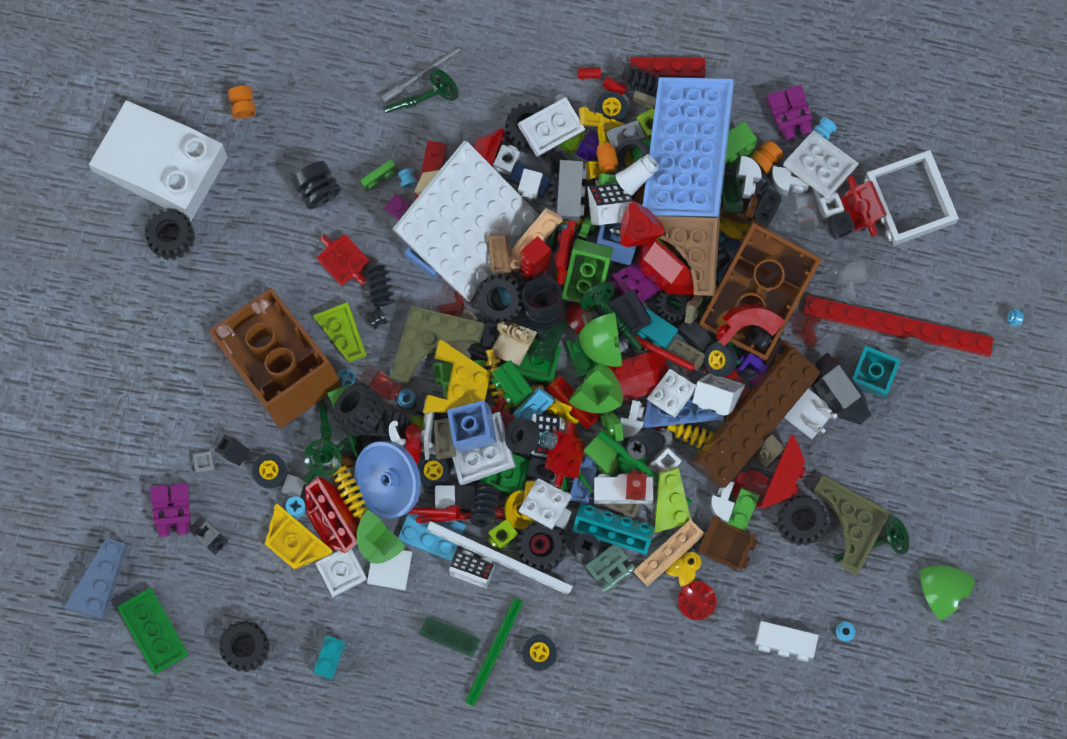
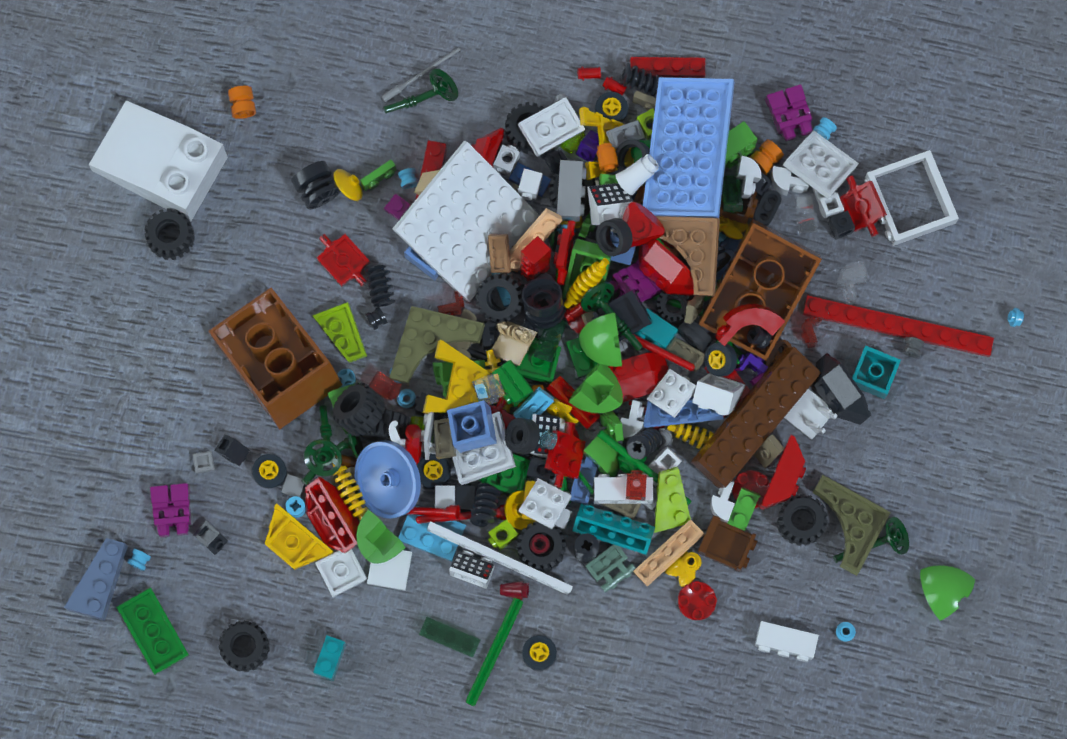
(139, 559): none -> medium azure wheel
(348, 184): none -> yellow dish
(488, 388): none -> clear brick
(515, 590): none -> dark red cone
(574, 312): none -> red pin
(585, 281): none -> yellow piece
(604, 240): none -> black tyre

